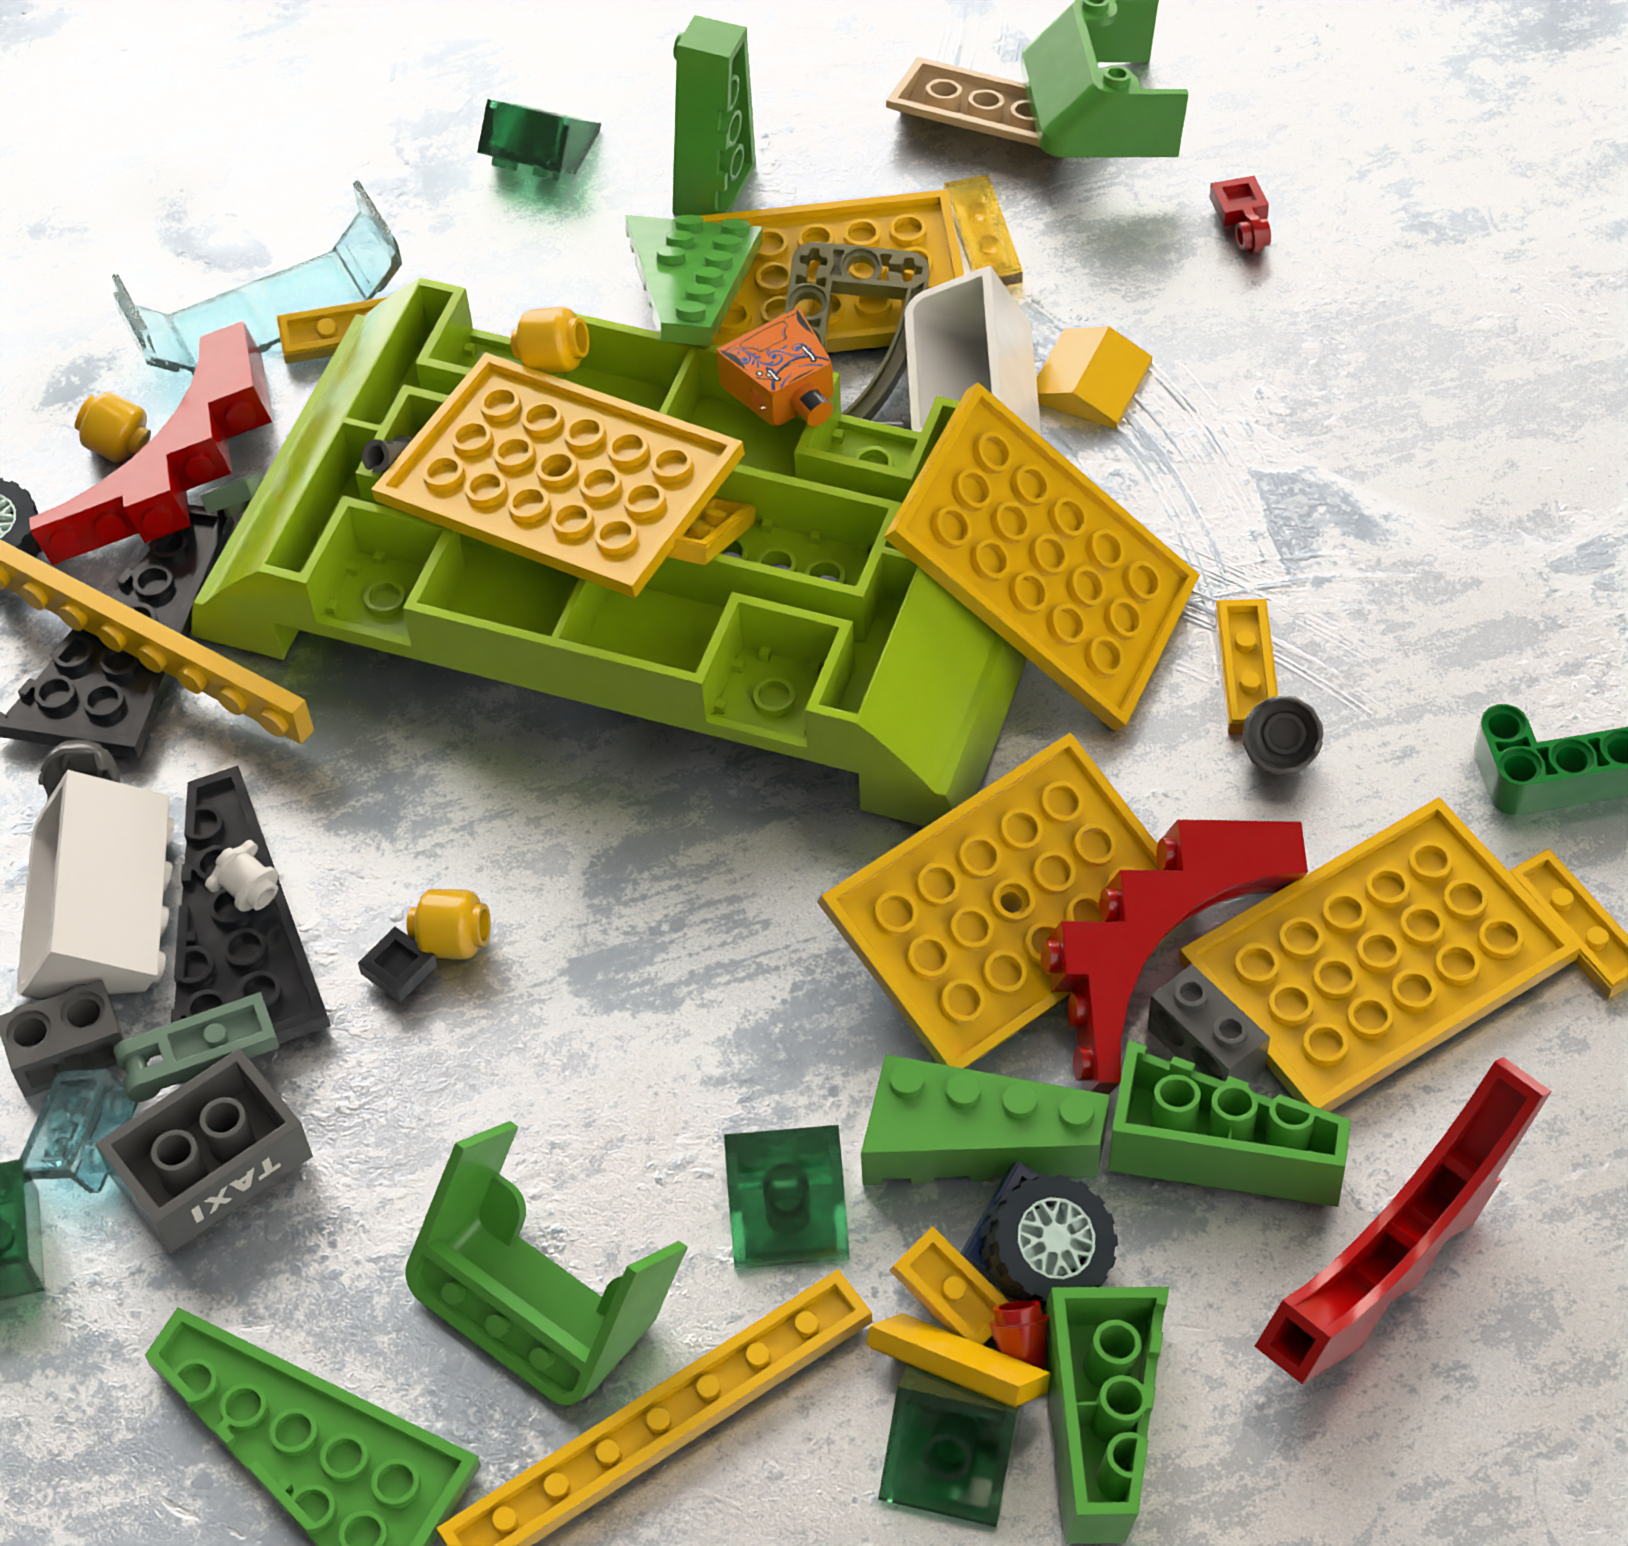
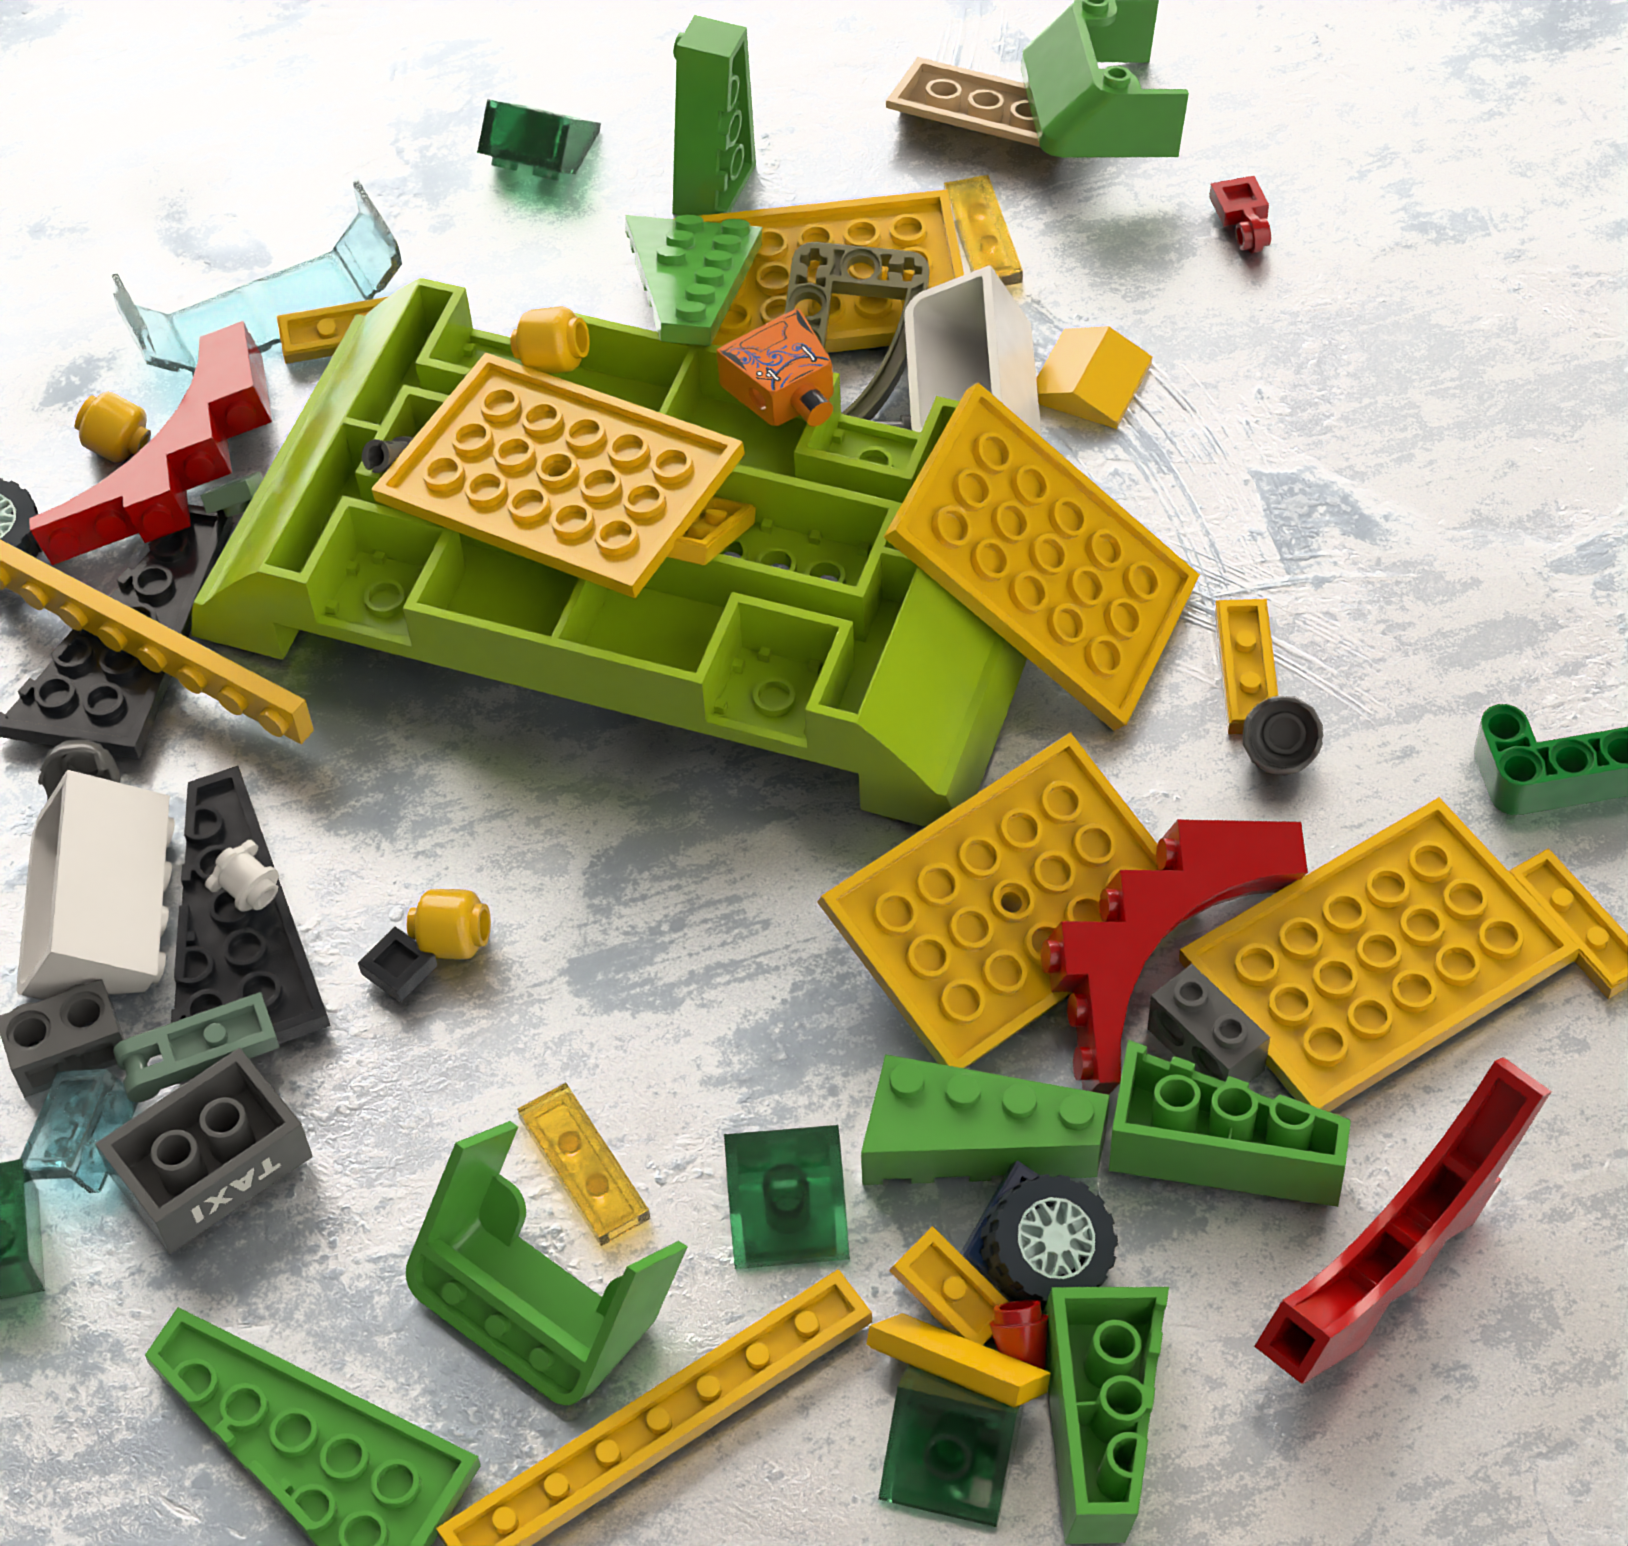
(583, 1164): none -> clear yellow tile

